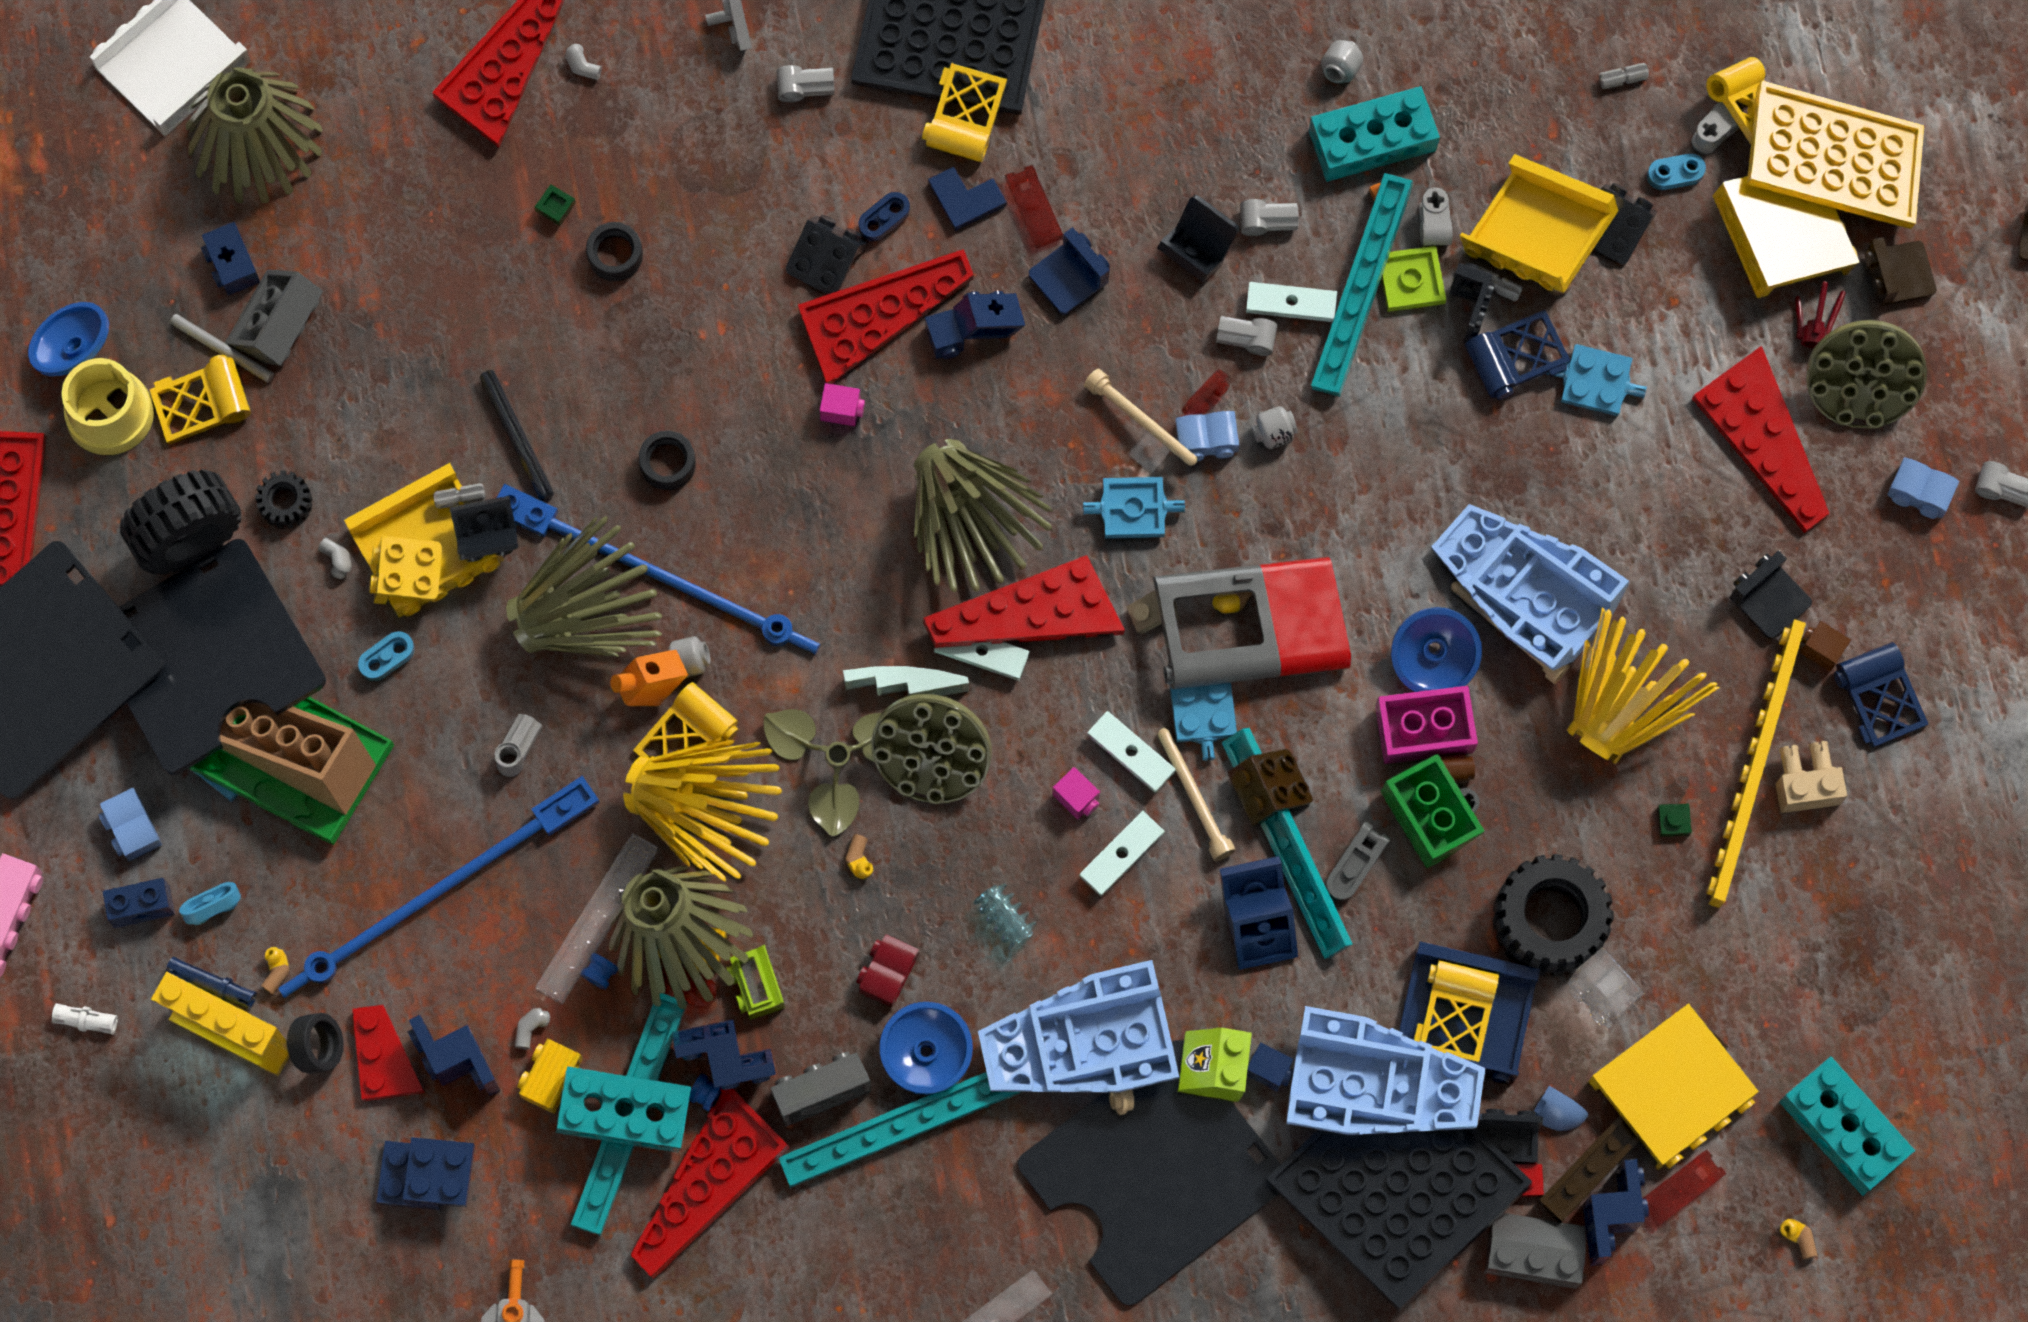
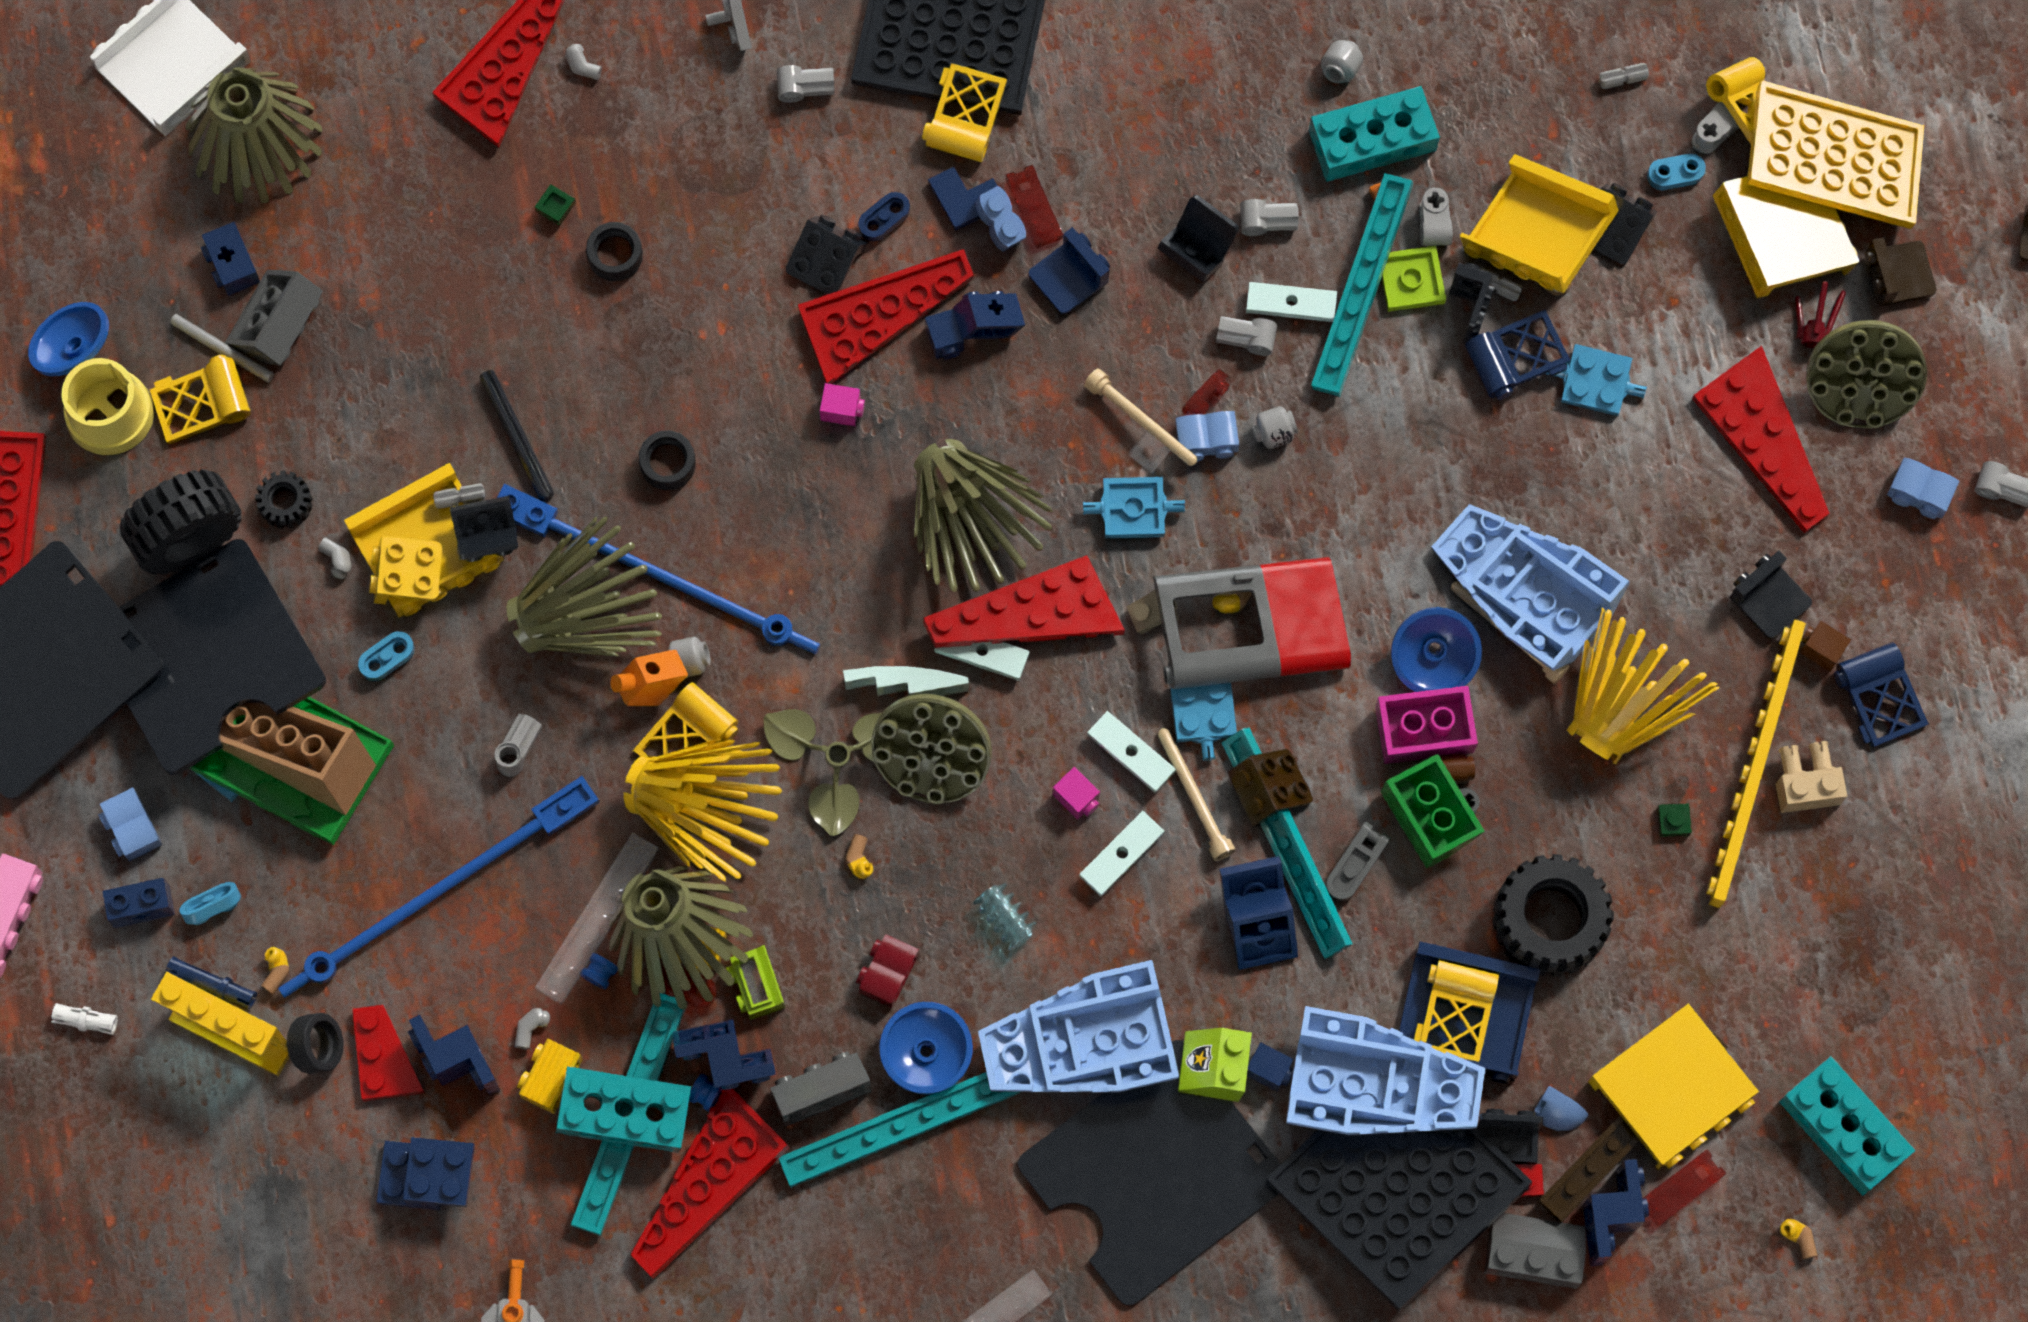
(996, 212): none -> medium blue brick
(1122, 1101): tan plate -> none
(1604, 988): clear brick -> none

